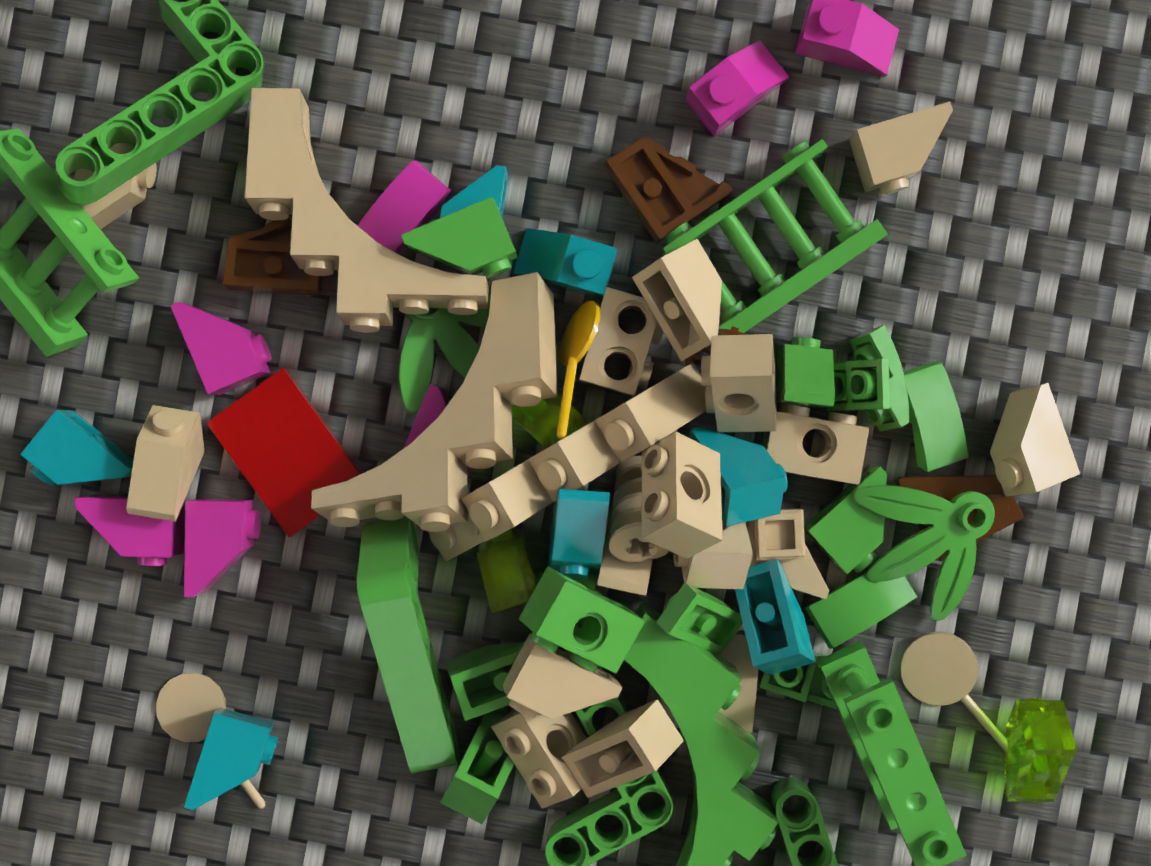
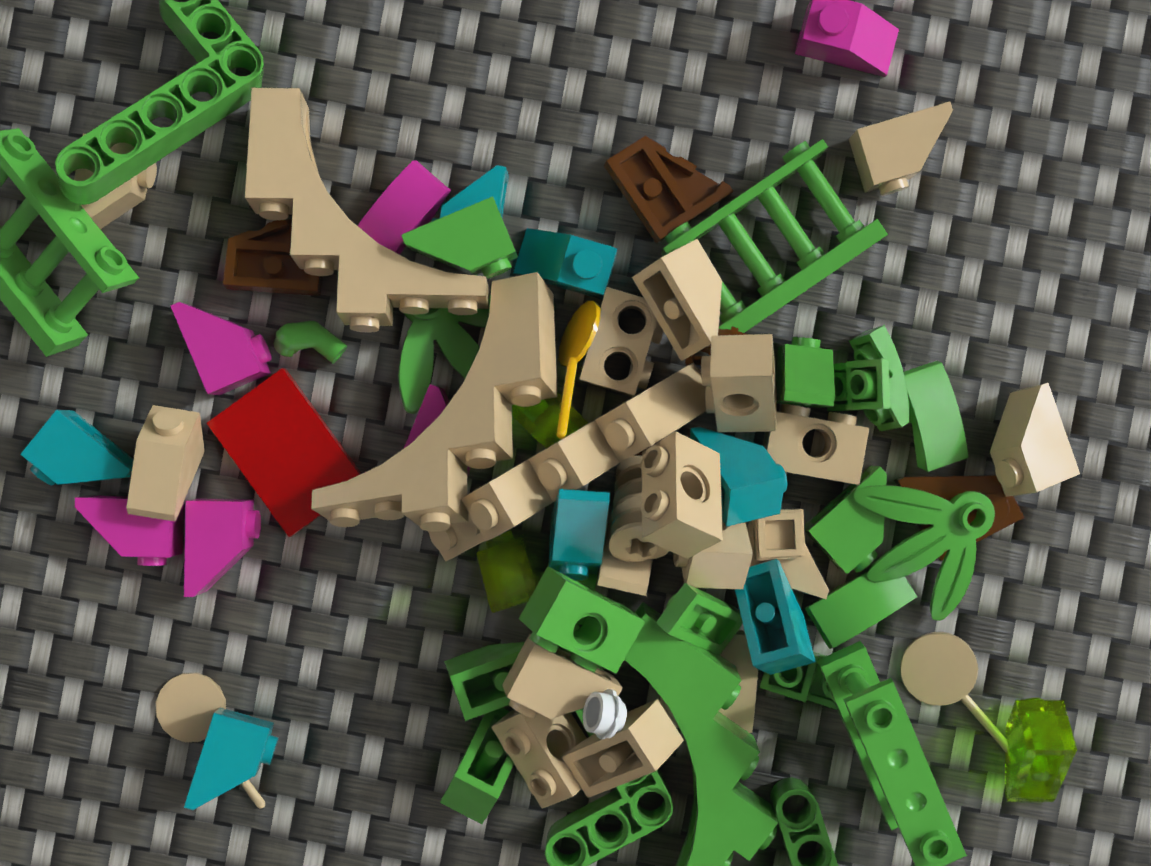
(308, 334): none -> bright green arm
(402, 643): bright green beam -> none
(604, 714): none -> white plate
(735, 86): dark pink slope -> none

